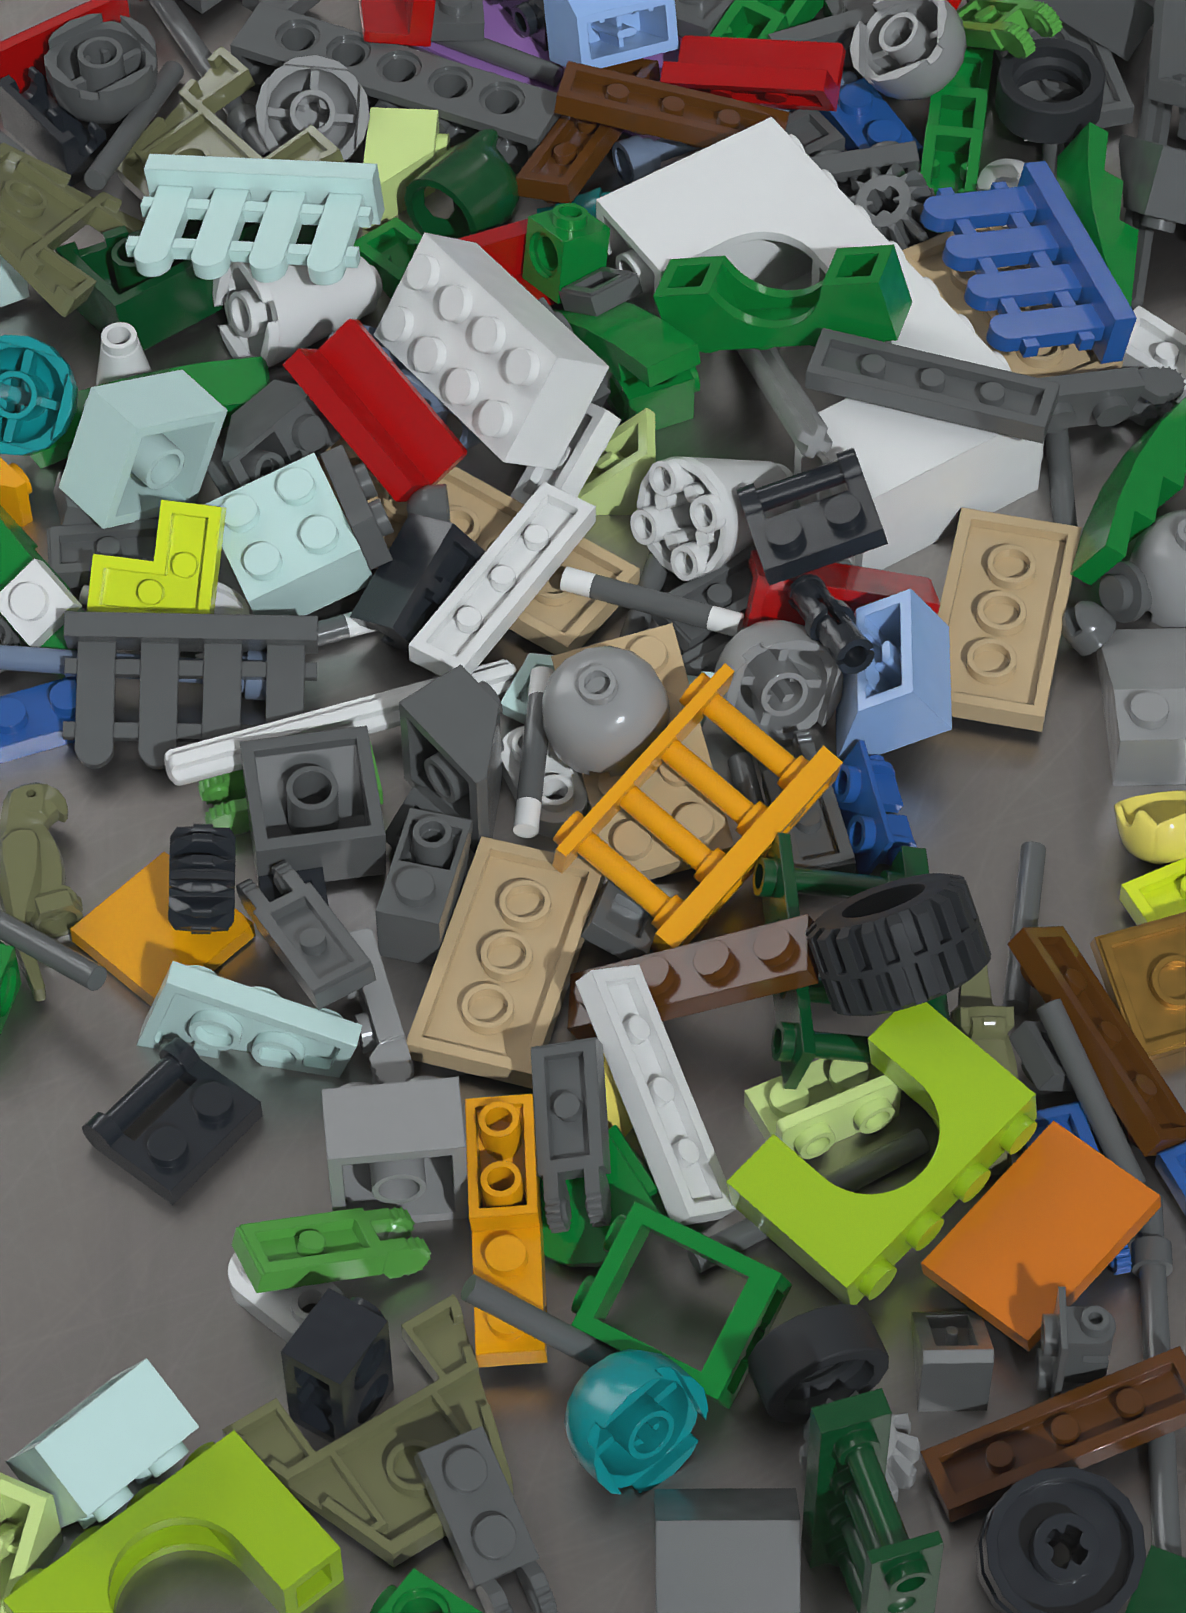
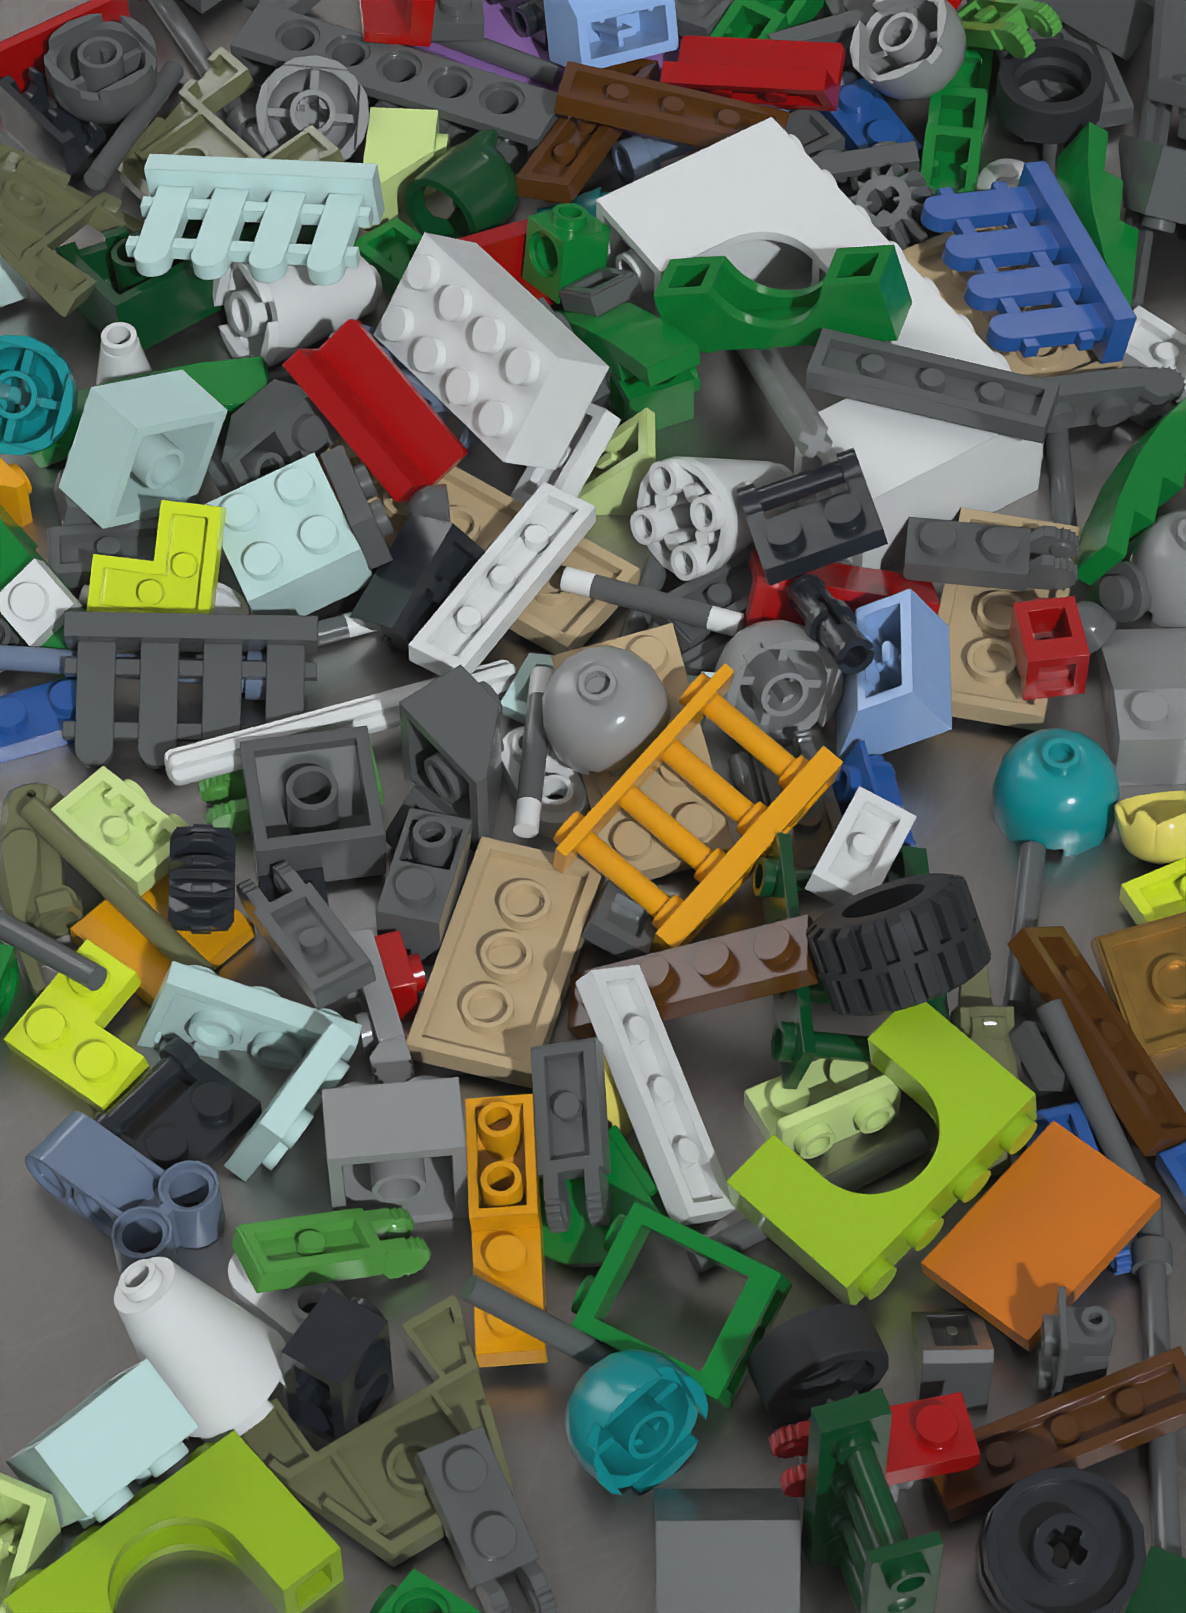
(68, 1038): none -> neon yellow plate
(111, 885): none -> olive bar
(121, 827): none -> yellowish green bracket
(127, 1192): none -> sand blue piece
(202, 1346): none -> white cone
(292, 1105): none -> light aqua plate
(403, 974): none -> red plate
(860, 848): none -> white plate
(924, 1442): none -> red hinge
(990, 555): none -> dark grey hinge
(1049, 647): none -> red brick
(1056, 791): none -> teal cylinder

